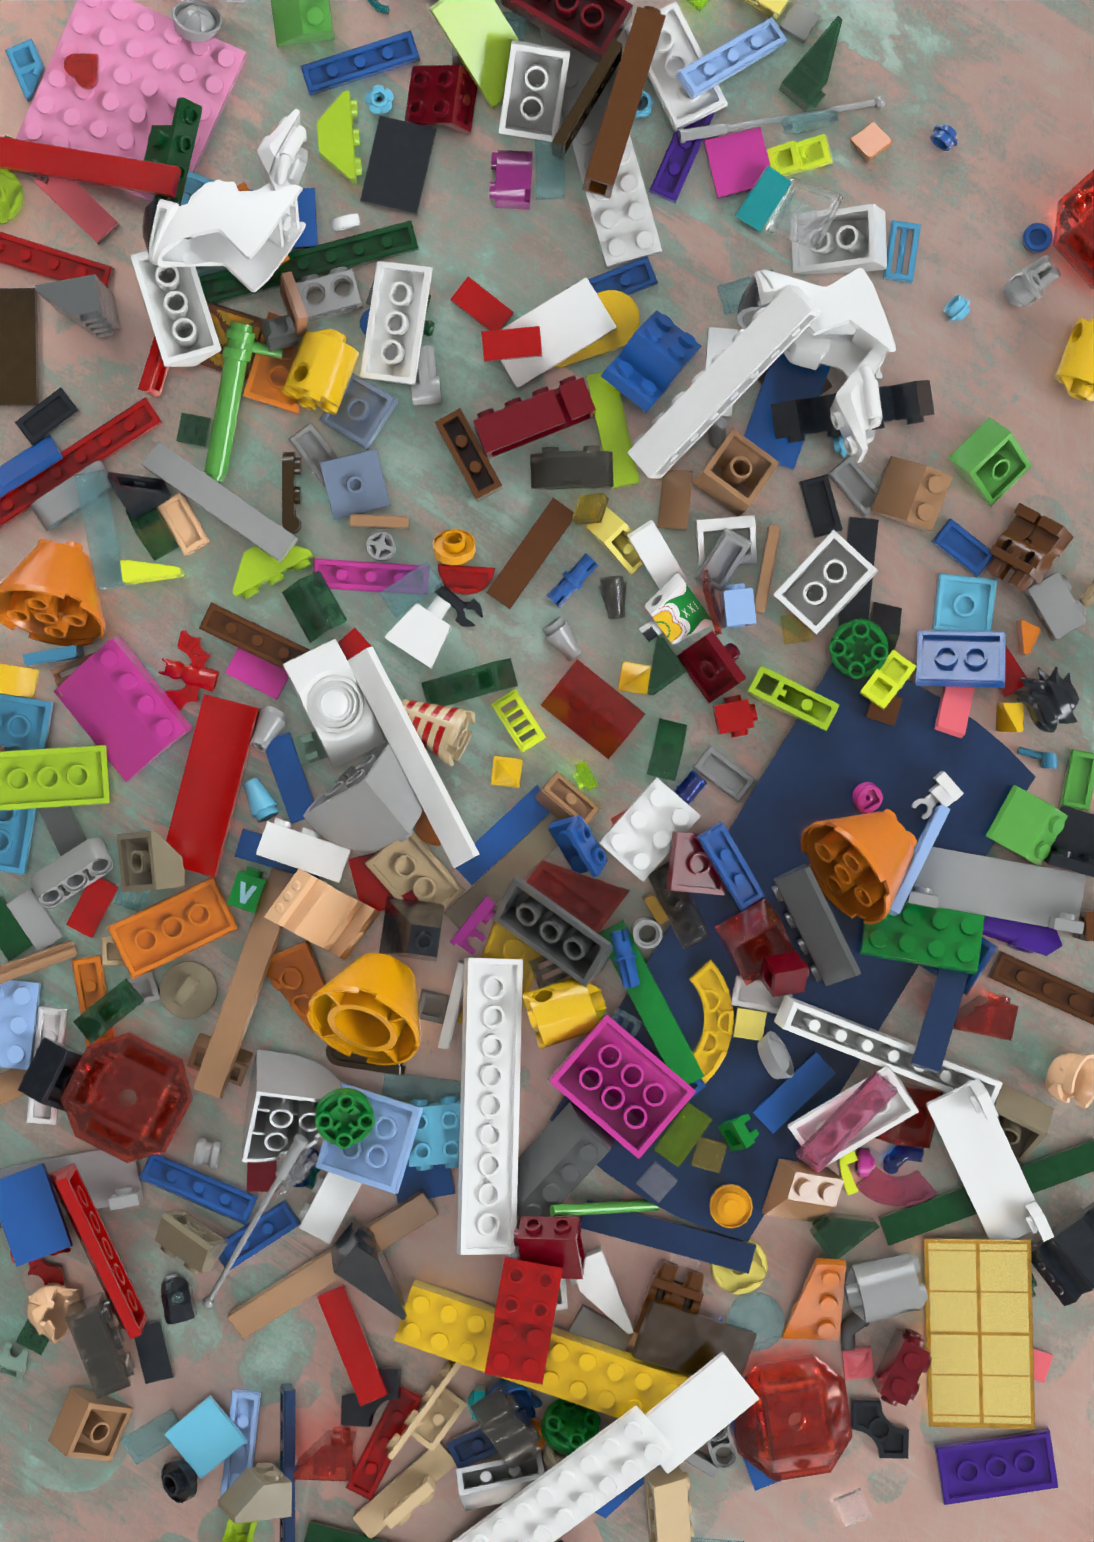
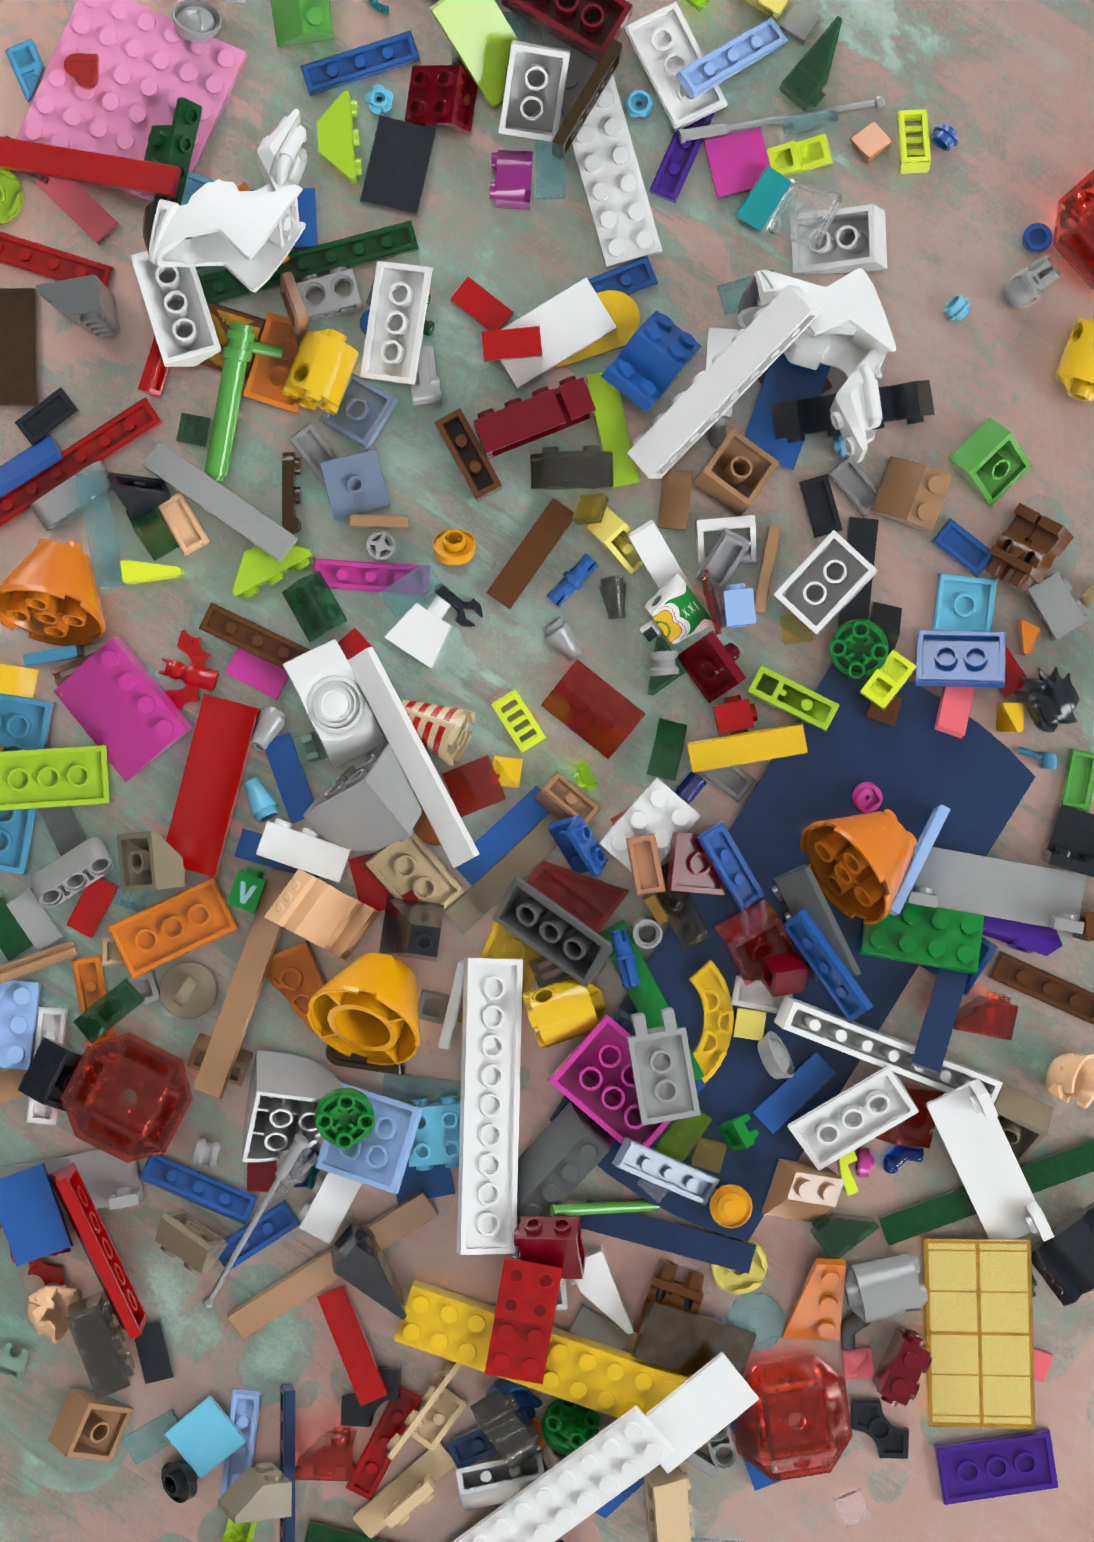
(31, 1339): clear green tile -> none
(177, 1299): black rock -> none
(279, 333): dark grey tile -> none
(345, 222): white tile -> none
(465, 579): red tile -> none
(470, 683): clear green slope -> none
(474, 786): none -> clear red piece
(476, 1394): teal tile -> none
(483, 913): magenta plate -> none
(624, 101): reddish brown brick -> none
(634, 678): yellow slope -> none
(645, 864): none -> nougat tile
(662, 1070): none -> light grey tile
(664, 663): none -> light grey wheel
(665, 1171): none -> tile
(747, 747): none -> yellow tile
(827, 965): none -> blue tile
(846, 1122): clear pink tile -> none
(896, 1190): clear pink tile -> none
(898, 276): dark azure tile -> none
(913, 159): none -> neon yellow slope
(943, 792): white piece -> none
(1027, 826): bright green slope -> none

